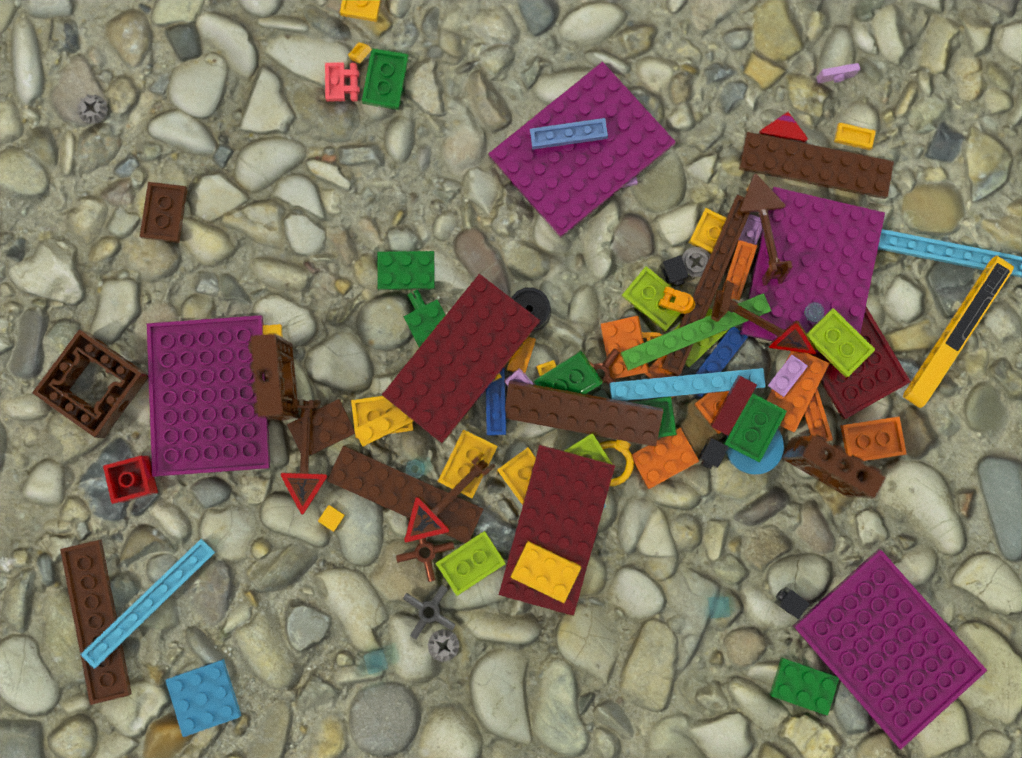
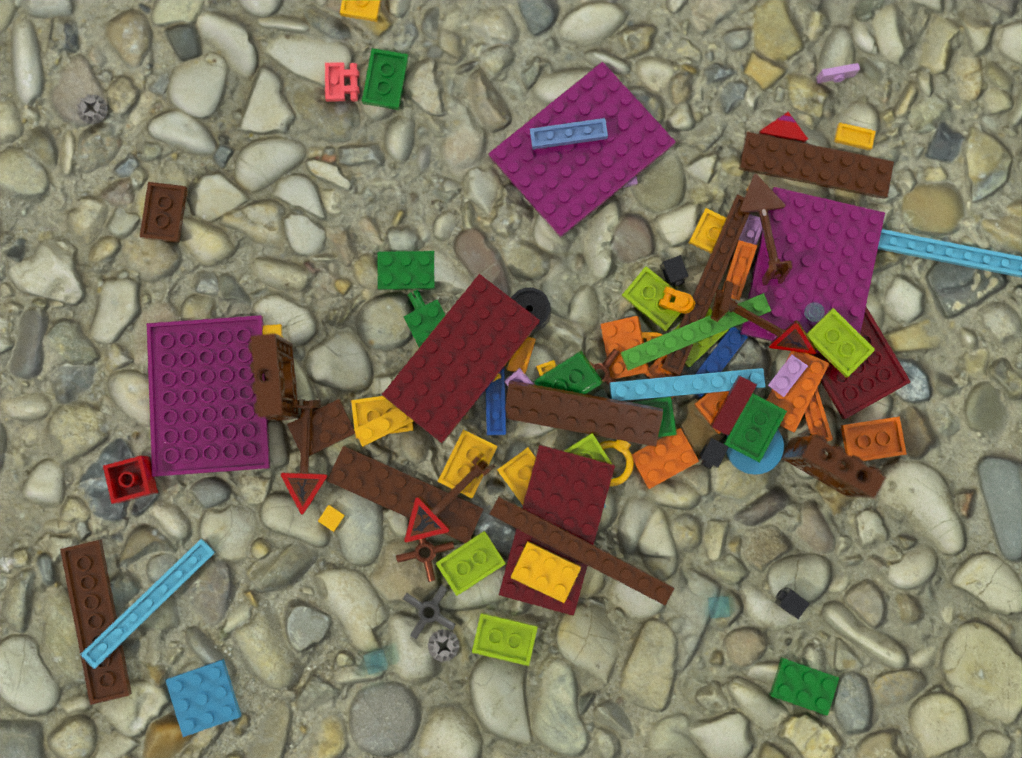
(68, 367): reddish brown brick -> none
(359, 52): yellow tile -> none
(410, 464): clear light blue plate -> none
(504, 639): none -> lime plate
(582, 550): none -> reddish brown plate
(694, 253): light grey gear -> none
(890, 648): magenta plate -> none
(958, 331): yellow beam -> none

